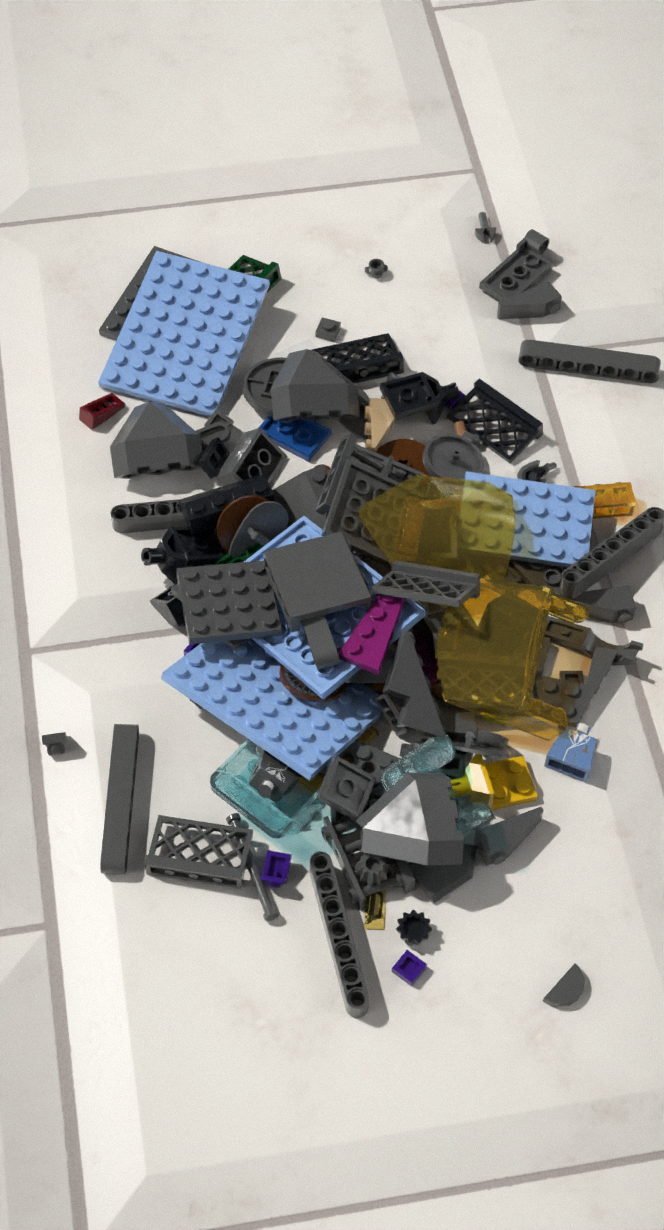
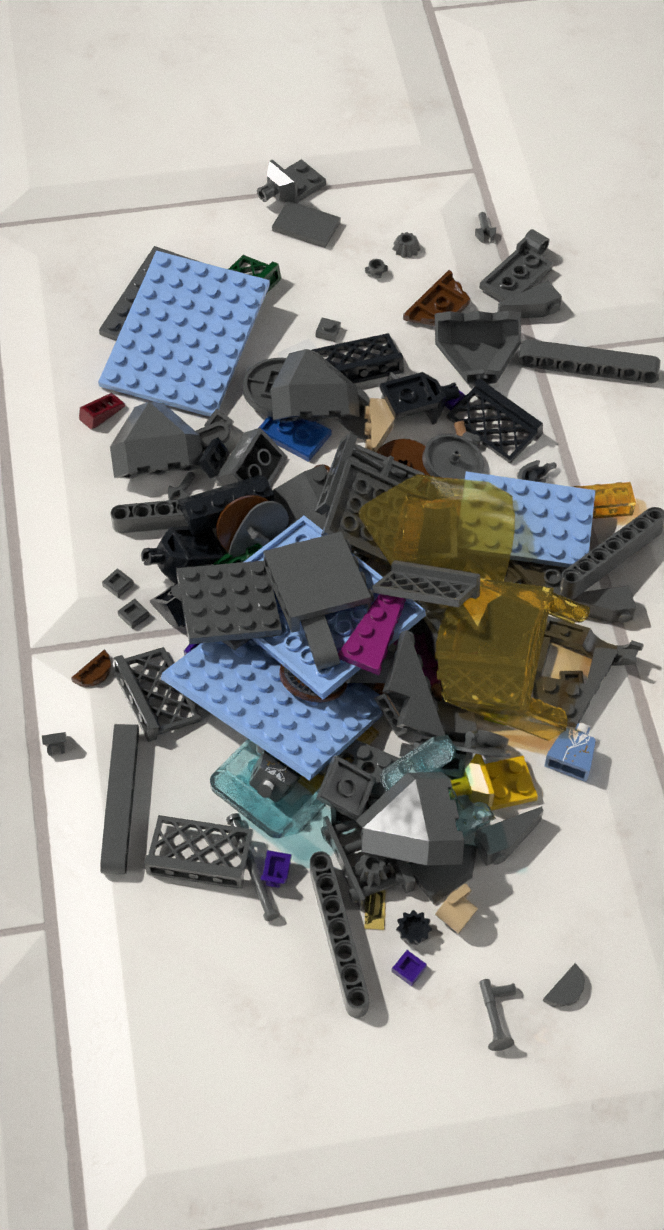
(94, 672): none -> reddish brown tile
(117, 583): none -> dark grey tile
(133, 613): none -> dark grey tile
(139, 702): none -> dark grey fence
(181, 490): none -> dark grey bar
(290, 183): none -> dark grey plate
(306, 223): none -> dark grey tile
(406, 245): none -> dark grey piece
(442, 297): none -> reddish brown wing
(456, 909): none -> tan piece
(478, 342): none -> dark grey panel
(500, 1041): none -> dark grey piece

